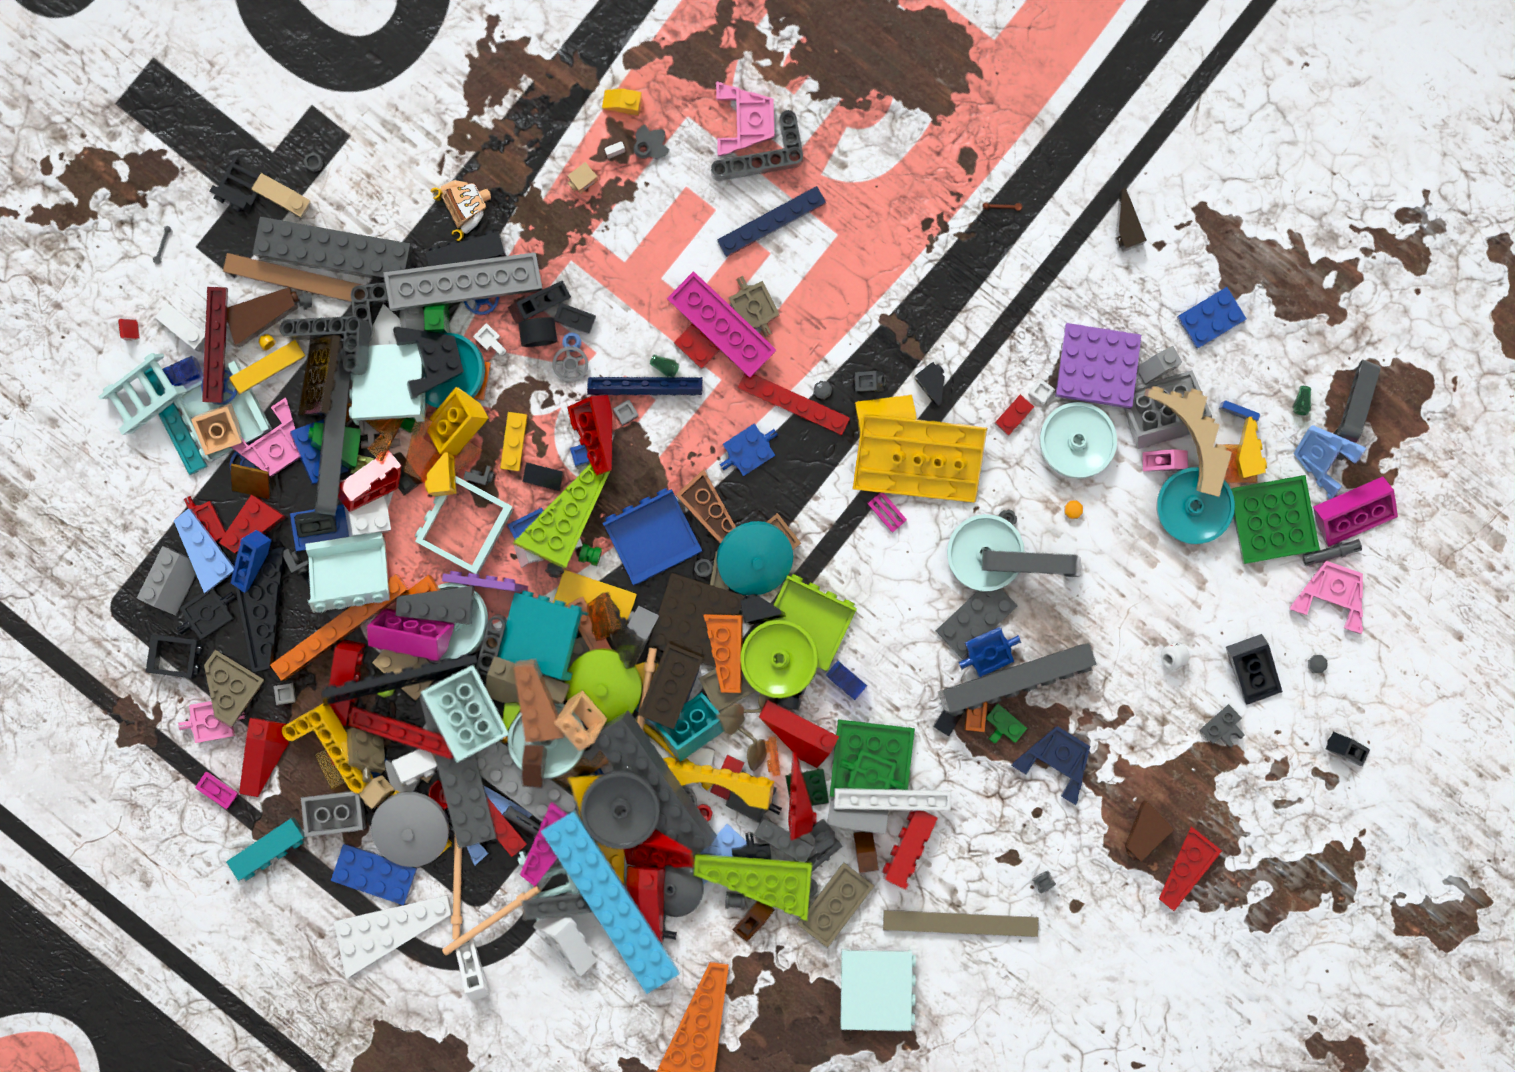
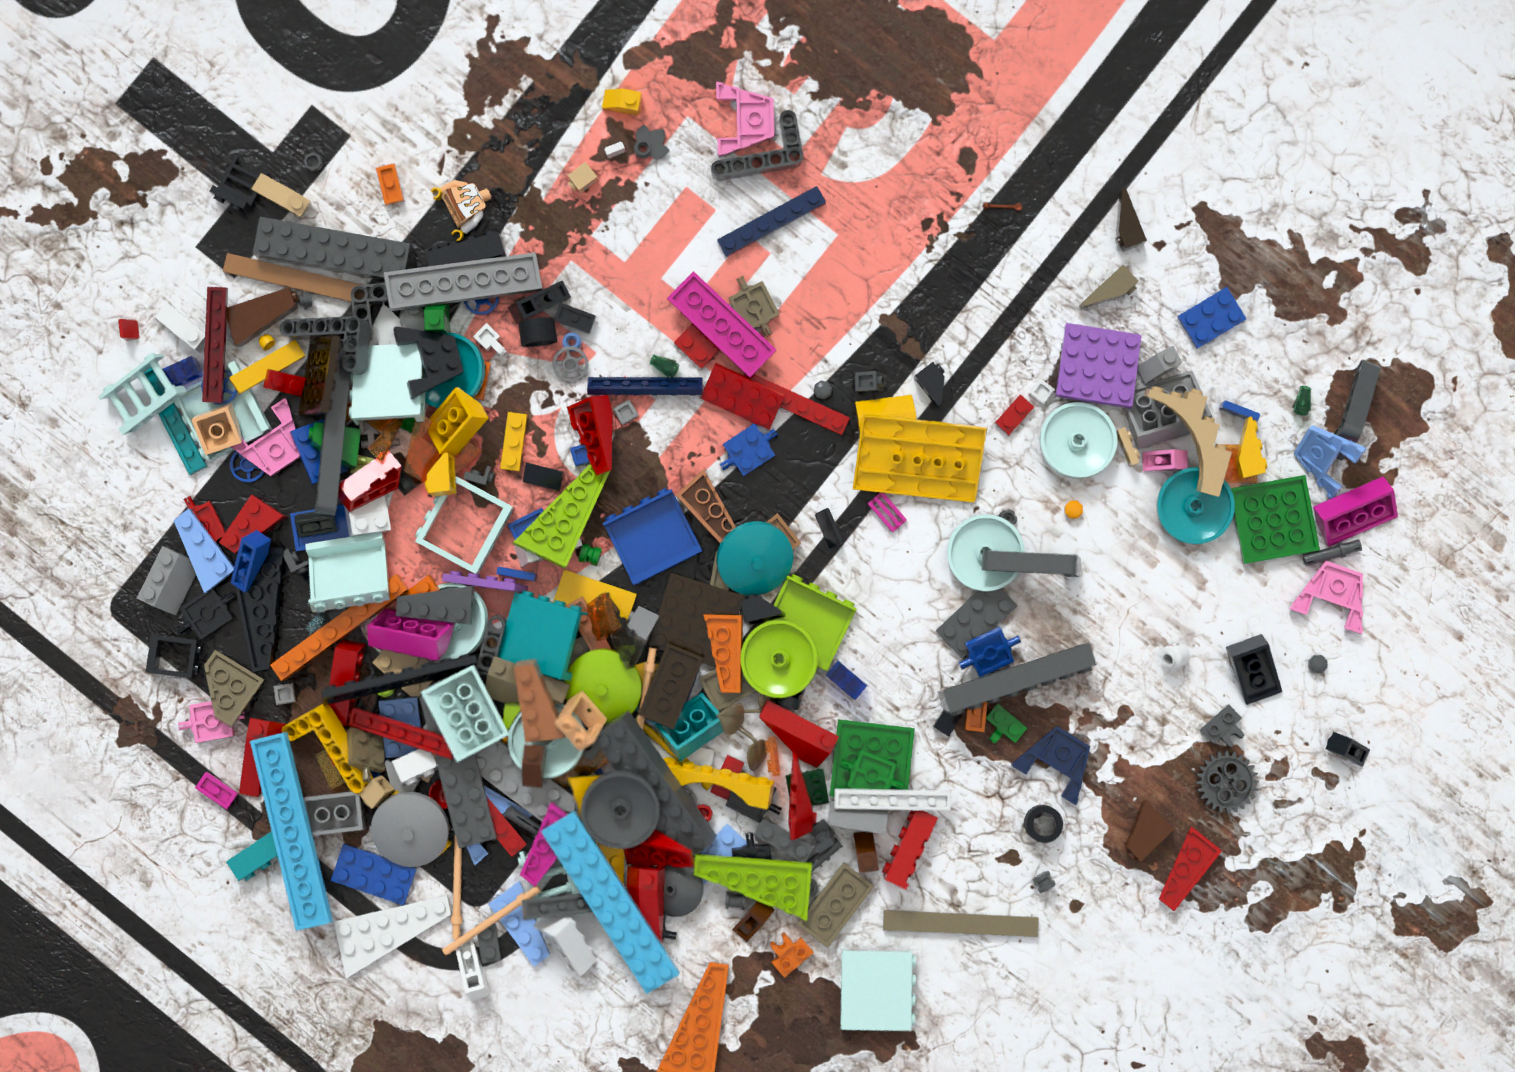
(167, 229): dark grey hinge -> none
(250, 481): pearl gold piece -> none
(284, 382): none -> red plate
(291, 831): none -> medium azure plate
(315, 624): none -> clear light blue plate
(390, 184): none -> orange plate
(404, 710): none -> medium blue plate
(489, 945): none -> dark grey plate
(516, 574): none -> blue tile
(522, 931): none -> light blue wing
(554, 570): dark grey plate -> none
(703, 567): dark grey tile -> none
(742, 396): none -> red plate
(790, 954): none -> orange plate
(829, 528): none -> black slope
(1029, 819): none -> black piece
(1116, 286): none -> dark tan slope
(1131, 454): none -> tan plate
(1241, 772): none -> dark grey gear

